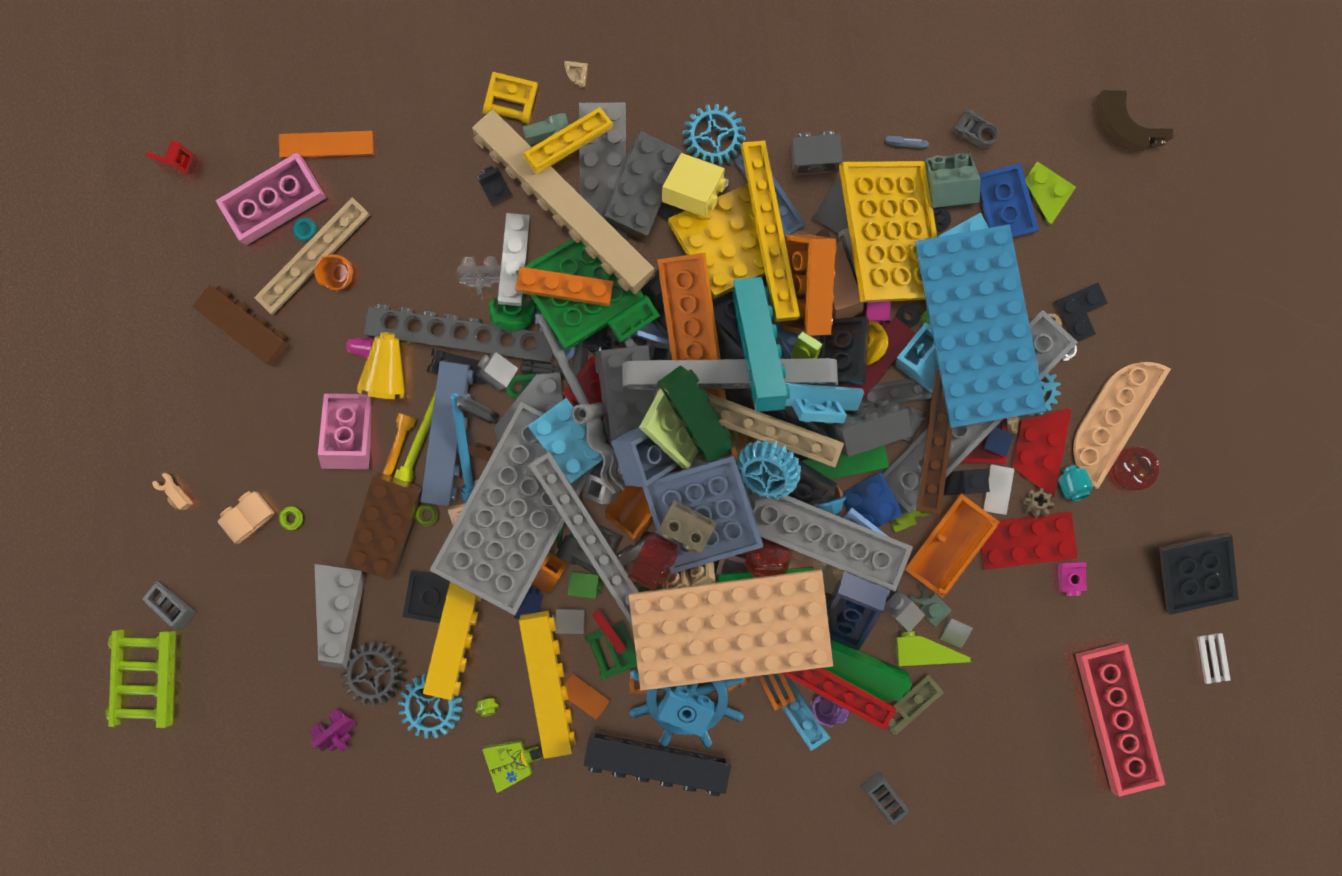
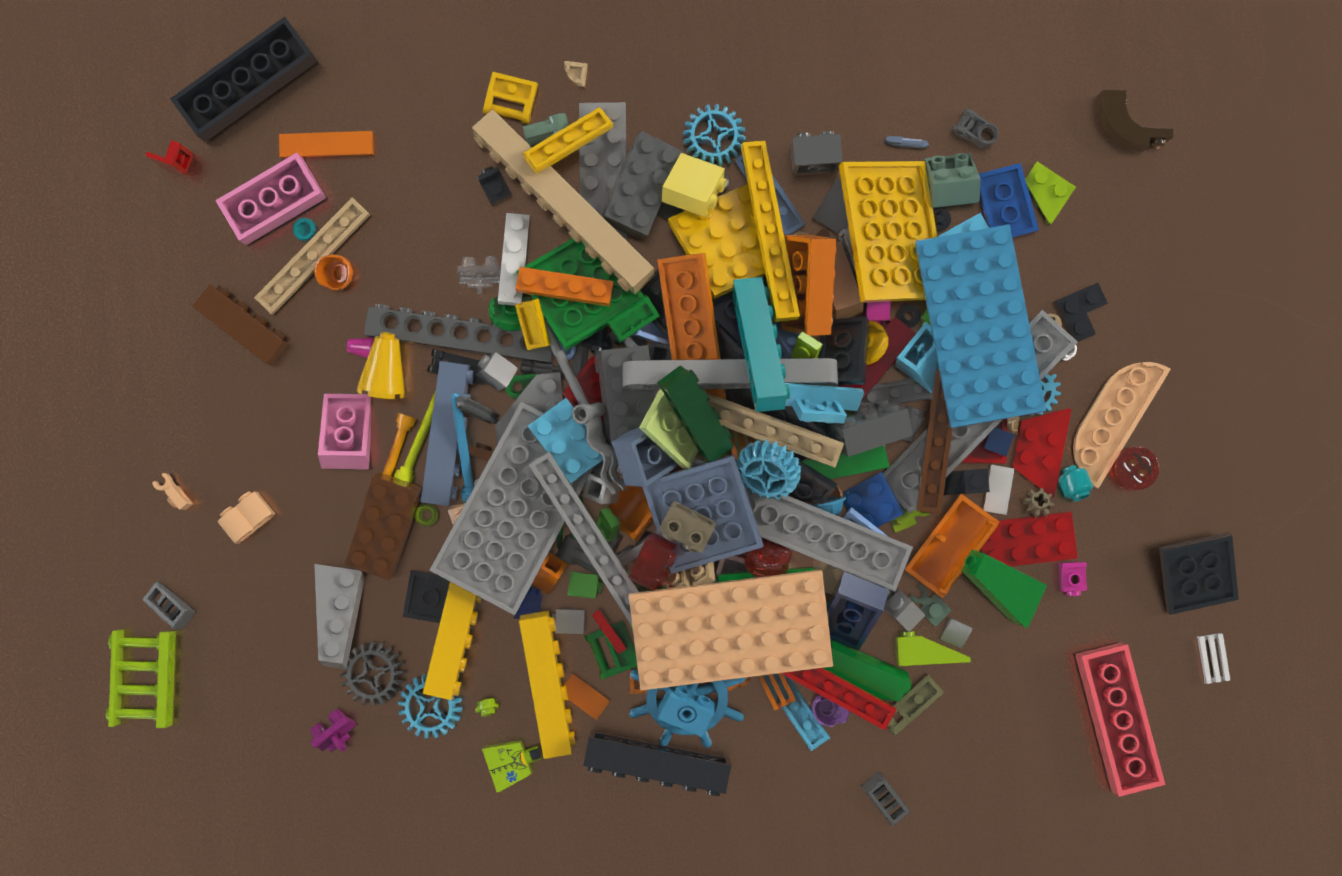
(243, 79): none -> black brick
(283, 518): lime plate -> none
(532, 324): none -> yellow tile
(608, 524): none -> bright green plate
(1005, 587): none -> green slope

